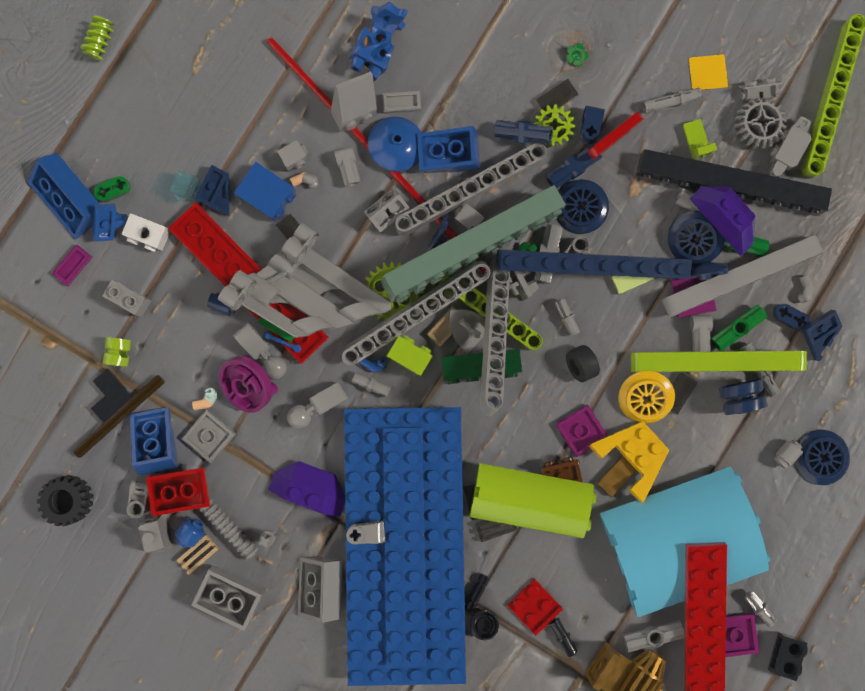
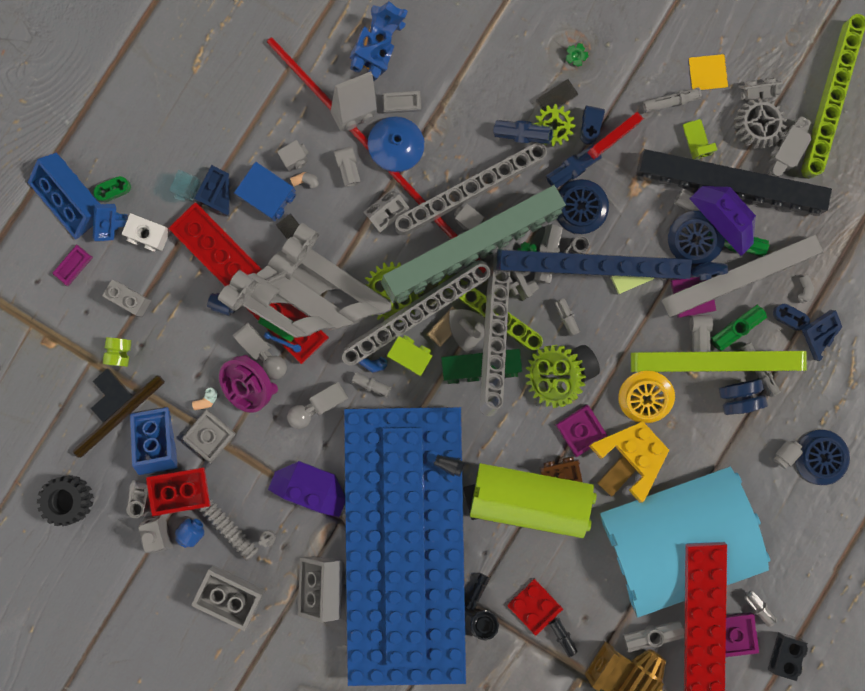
(96, 37): lime piece -> none
(185, 565): tan tile -> none
(371, 533): light grey piece -> none
(438, 238): dark blue plant -> none
(449, 150): blue slope -> none
(449, 464): none -> black cone
(488, 529): clear smoke tile -> none
(555, 394): none -> lime gear
(683, 388): clear smoke tile -> none

